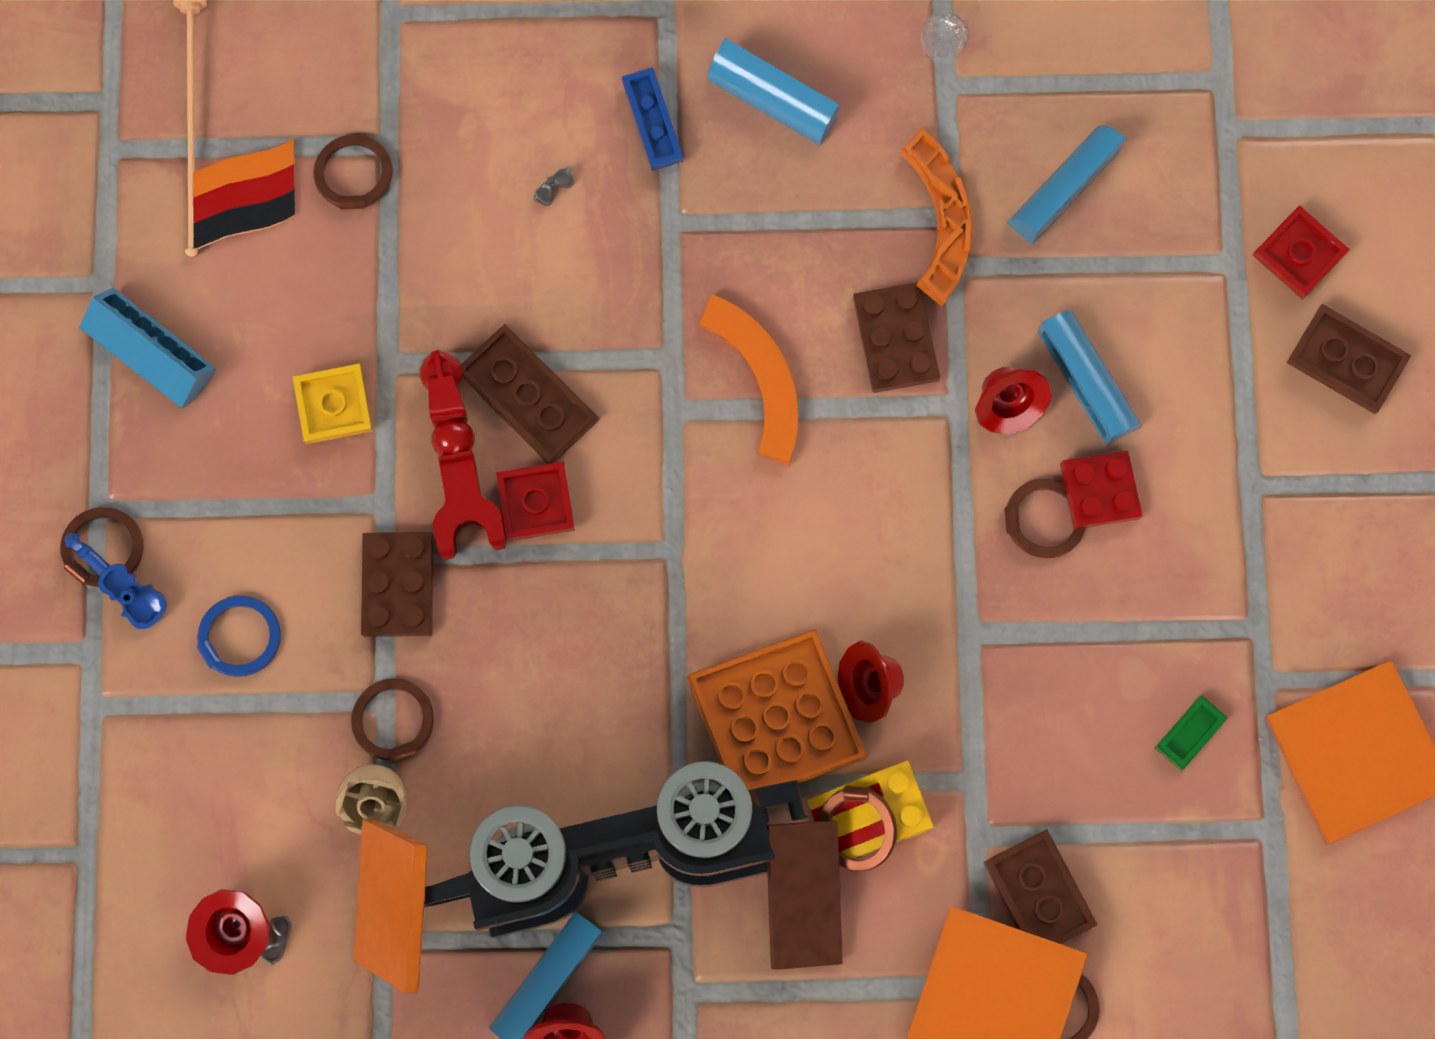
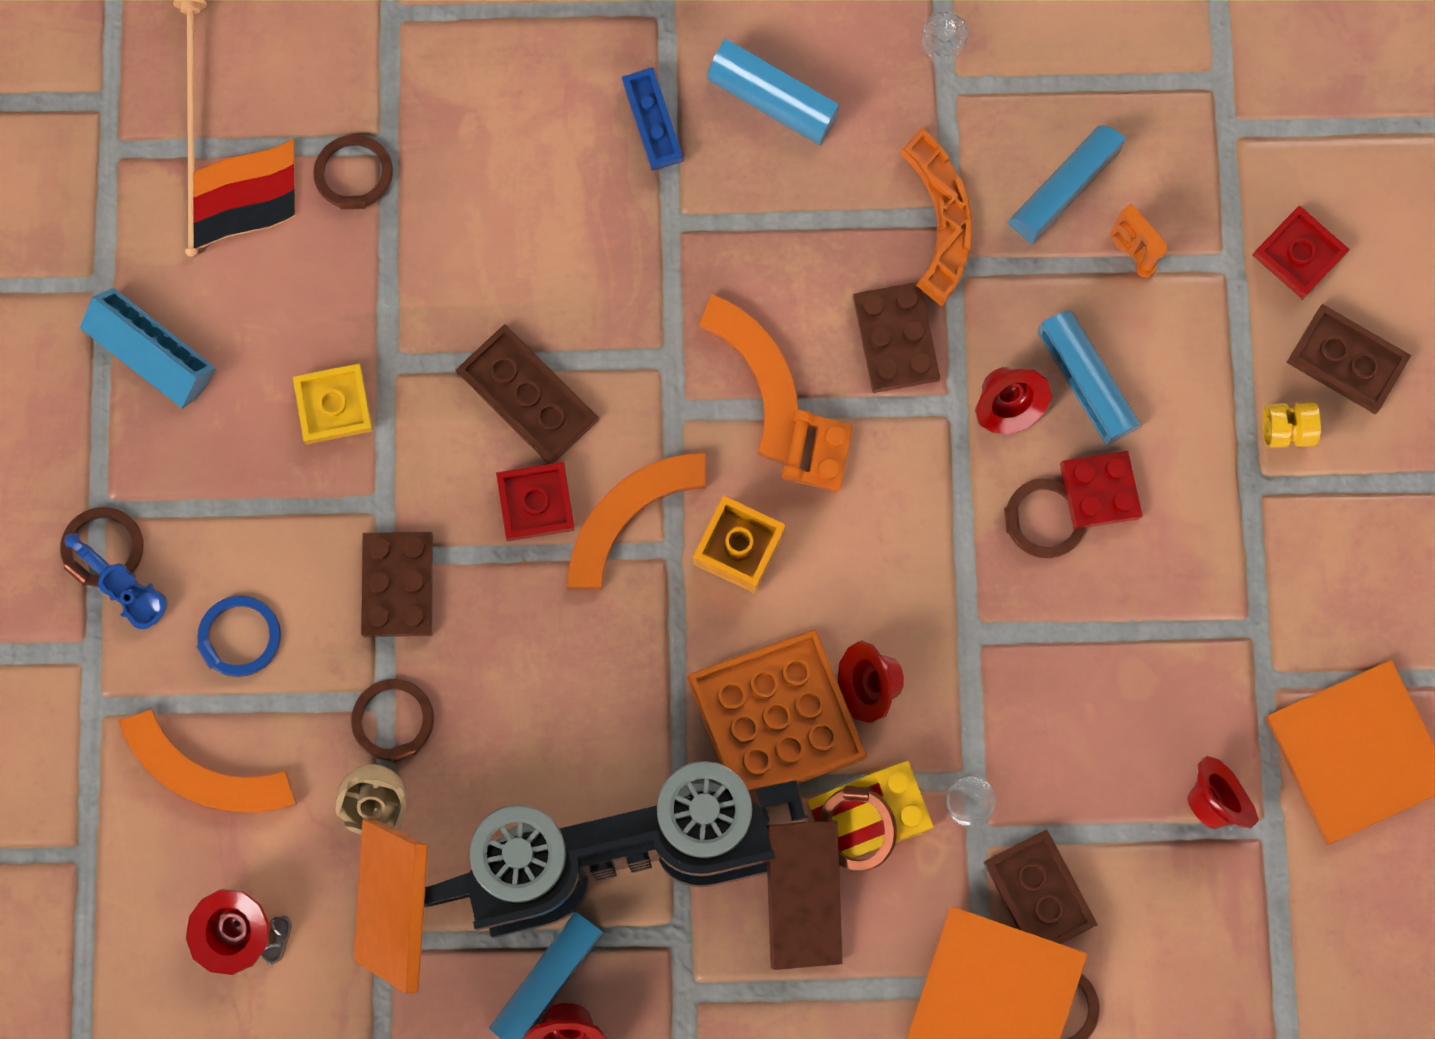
(198, 783): none -> orange tile
(454, 443): red piece -> none
(561, 179): flat silver piece -> none
(621, 506): none -> orange tile
(739, 544): none -> light orange brick
(827, 452): none -> orange plate
(969, 801): none -> clear wheel
(1131, 234): none -> orange plate
(1191, 732): green tile -> none
(1219, 797): none -> red hat
(1287, 425): none -> yellow wheel

